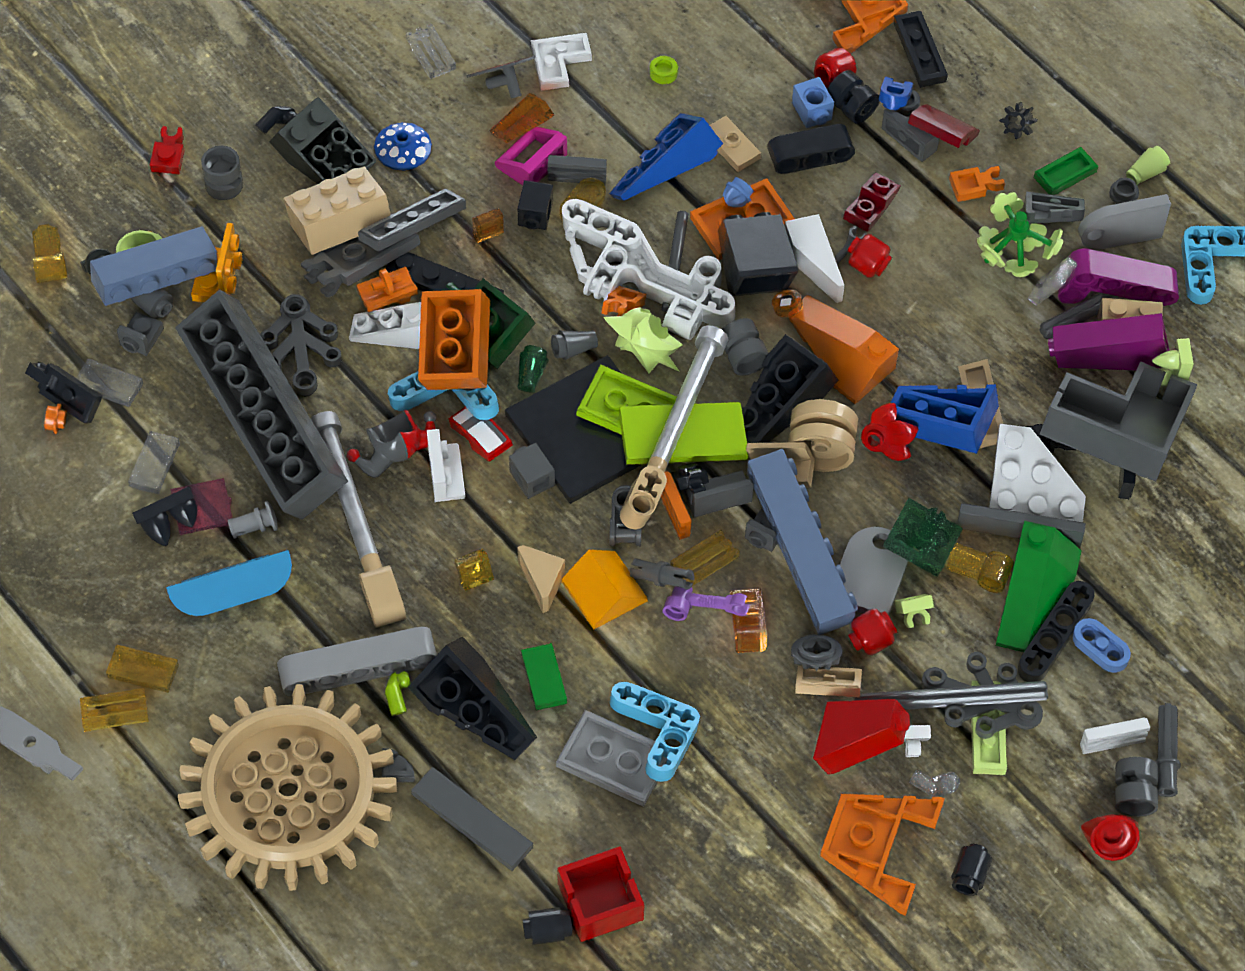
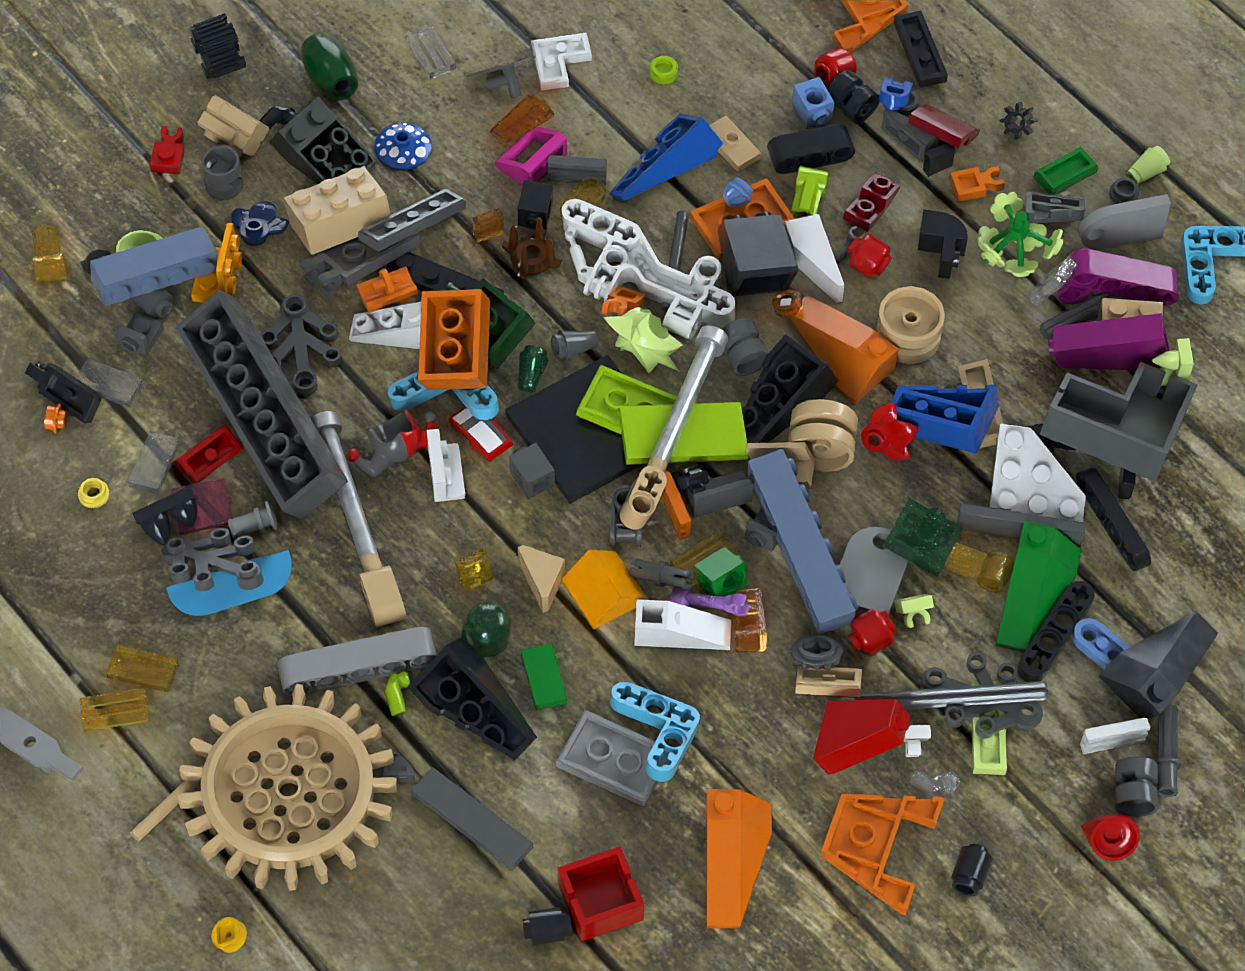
(90, 486): none -> light yellow plate
(162, 810): none -> tan bar
(181, 551): none -> dark grey plant
(208, 454): none -> red slope
(217, 46): none -> black brick
(229, 934): none -> yellow tile
(233, 126): none -> tan brick
(258, 223): none -> dark blue plate
(329, 66): none -> dark green piece
(488, 628): none -> clear green helmet
(519, 249): none -> reddish brown piece
(679, 626): none -> white slope
(721, 573): none -> green brick
(735, 847): none -> orange wedge
(809, 189): none -> lime piece
(912, 322): none -> tan wheel
(938, 159): none -> black tile
(944, 235): none -> black brick
(1113, 519): none -> black beam
(1159, 666): none -> black wedge

